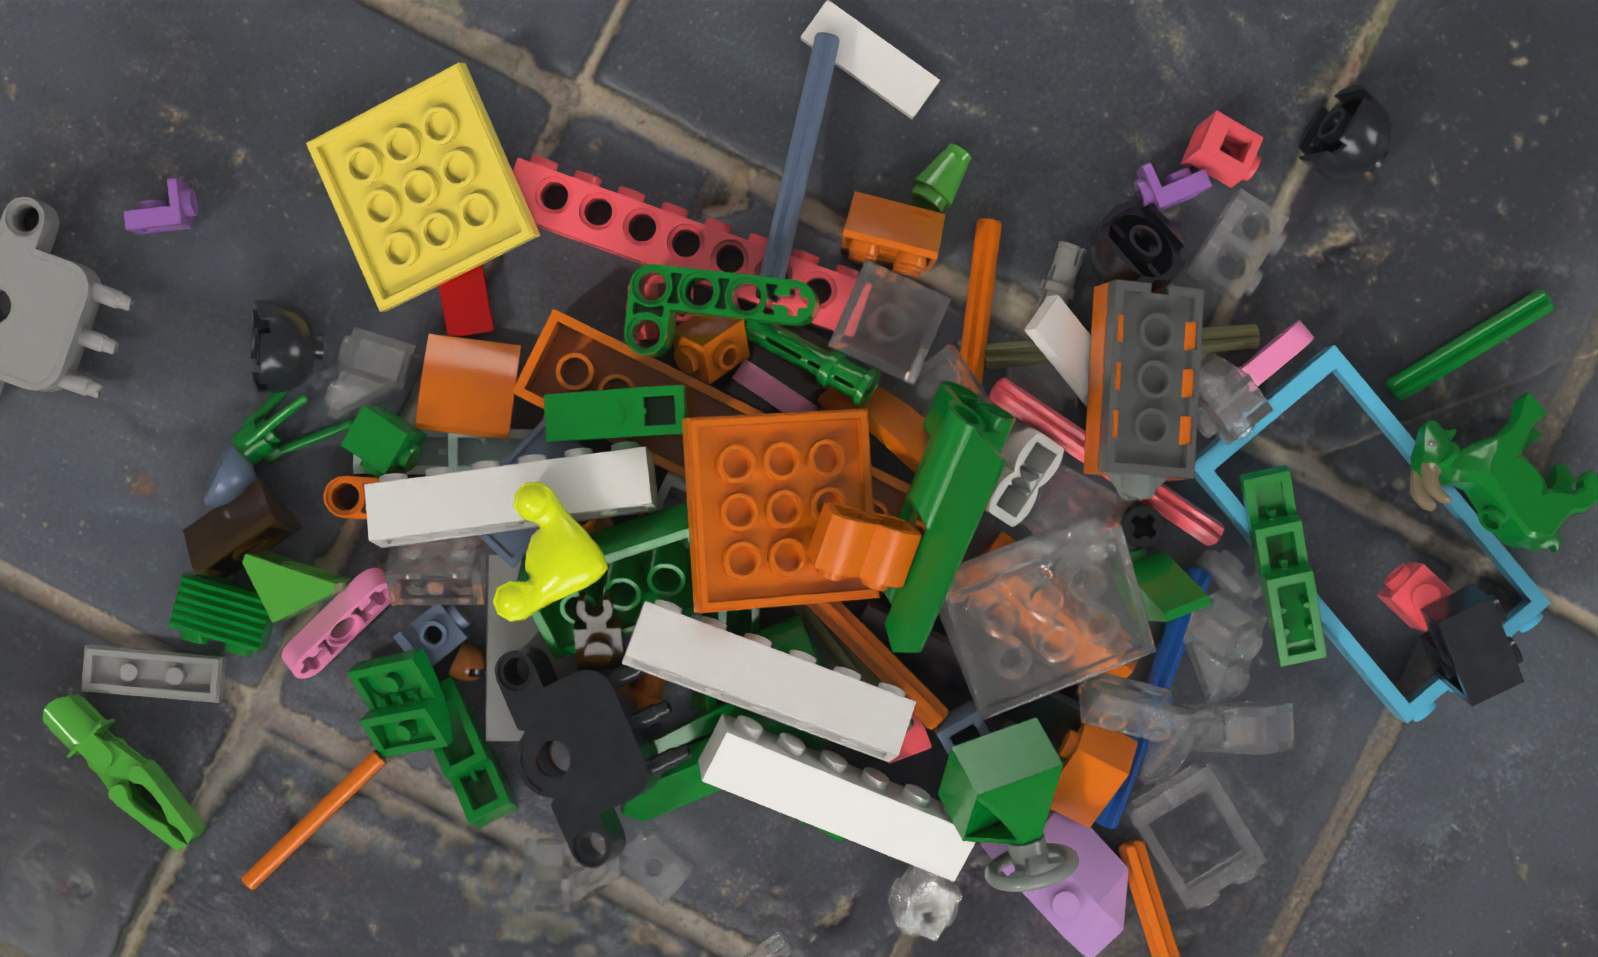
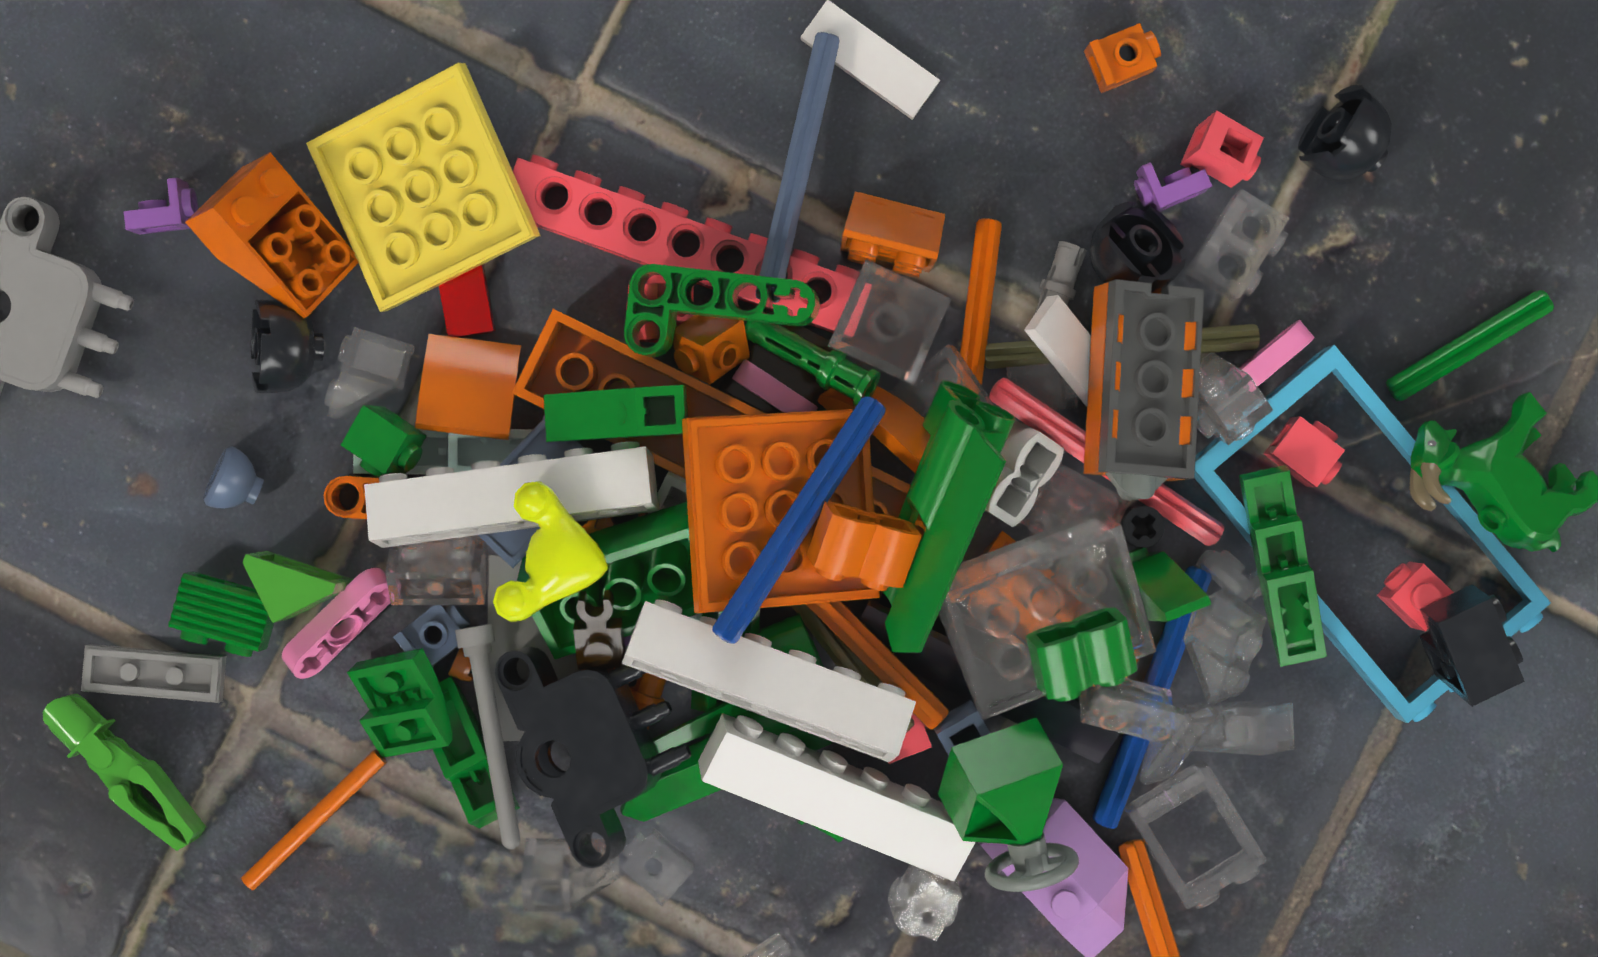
(243, 526): dark brown slope -> none
(260, 436): green plant -> none
(274, 236): none -> orange slope
(476, 645): none -> light grey piece
(798, 520): none -> blue axle
(940, 180): bright green cone -> none
(1082, 654): none -> green brick
(1092, 771): orange brick -> none
(1114, 71): none -> orange brick
(1307, 451): none -> coral brick

